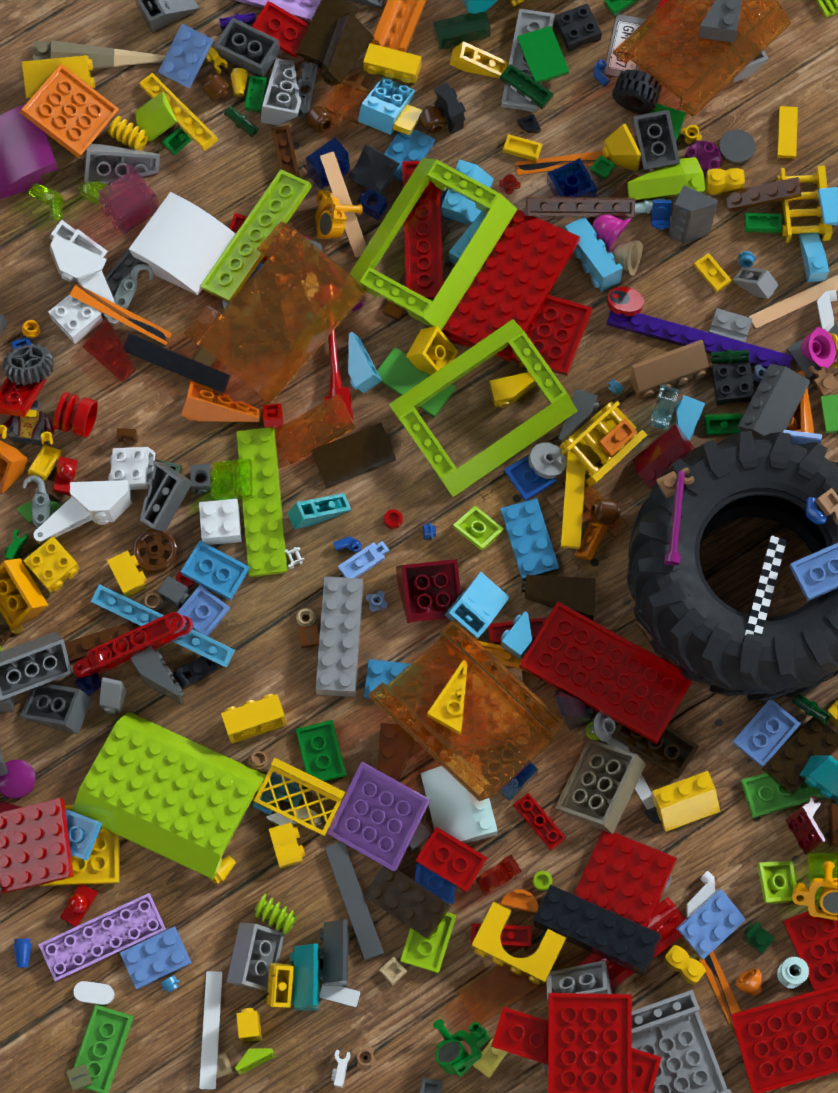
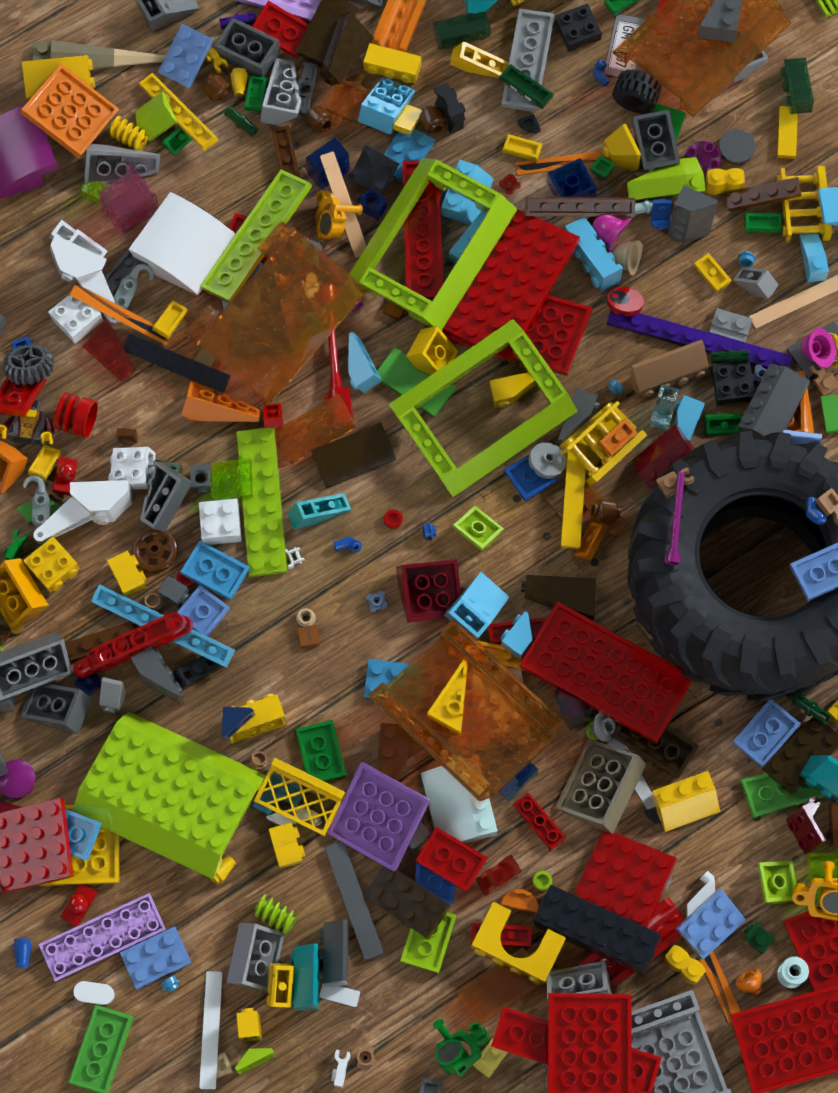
(31, 329): light orange plate -> none
(49, 198): clear neon green arm -> none
(79, 1077): olive tile -> none
(170, 319): none -> yellow tile
(234, 719): none -> dark blue slope
(339, 637): light grey brick -> none
(364, 560): light blue hinge -> none
(393, 971): tan tile -> none
(529, 538): dark azure plate -> none
(543, 55): green tile -> none
(694, 129): yellow plate -> none
(766, 586): sticker -> none
(797, 86): none -> clear green brick
(825, 309): white piece -> none

